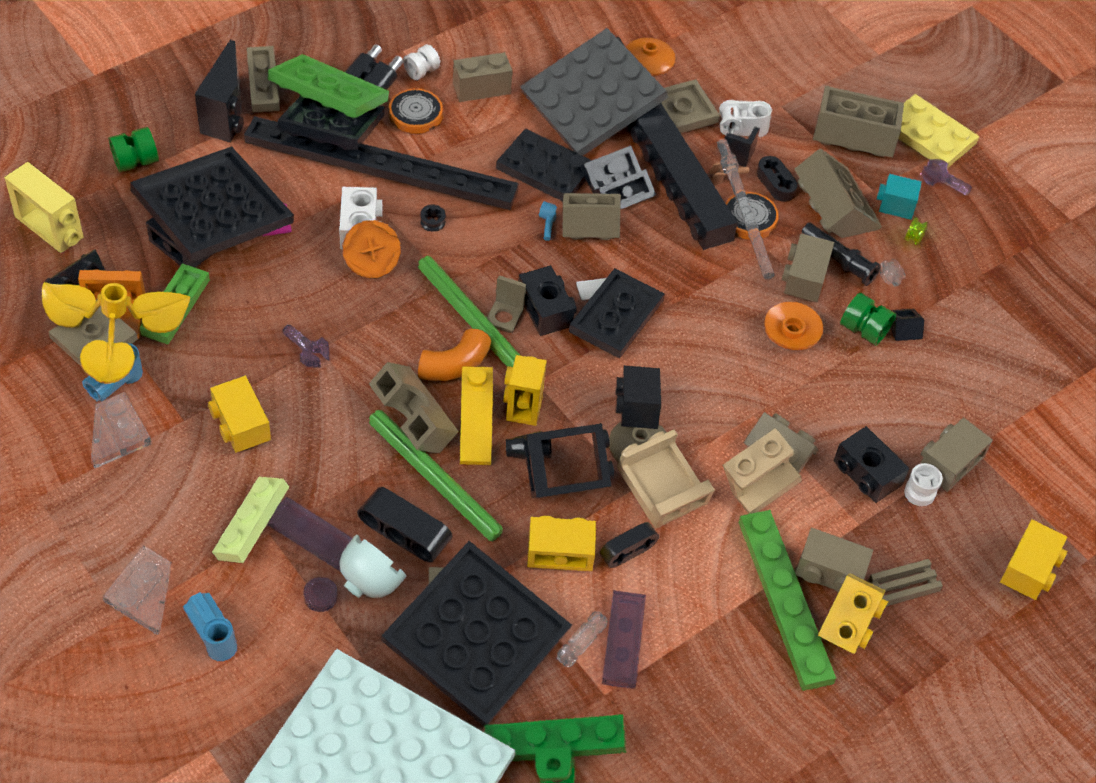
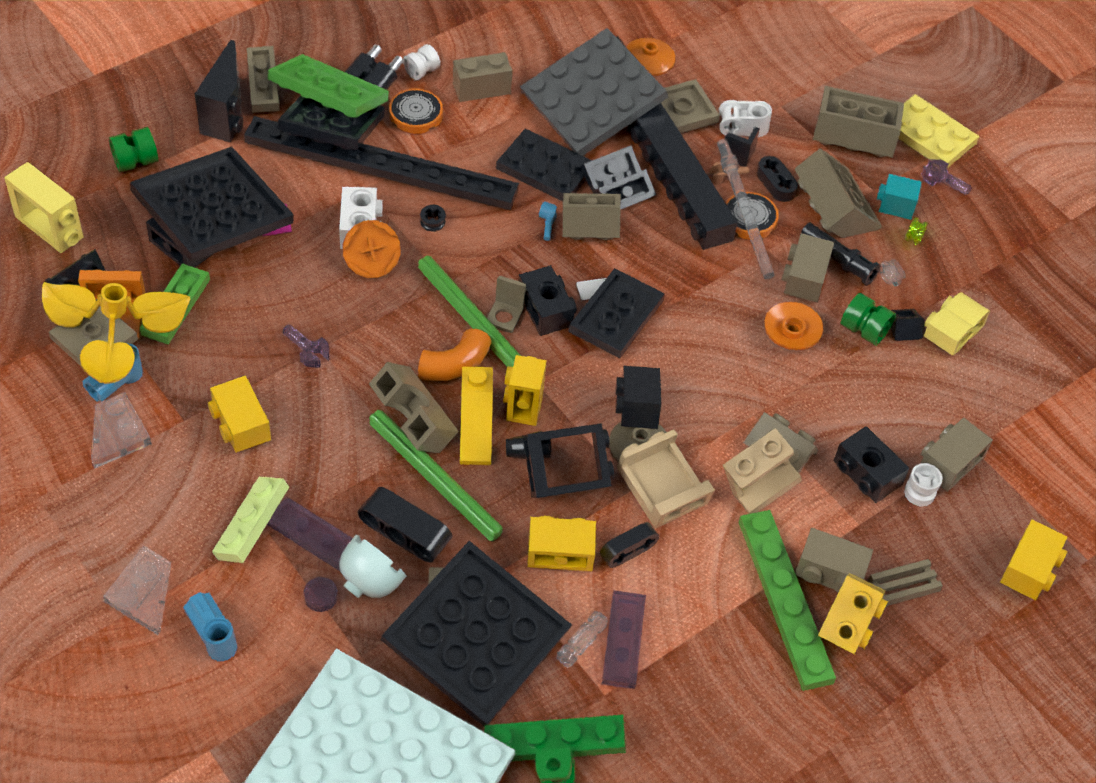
(955, 322): none -> light yellow brick

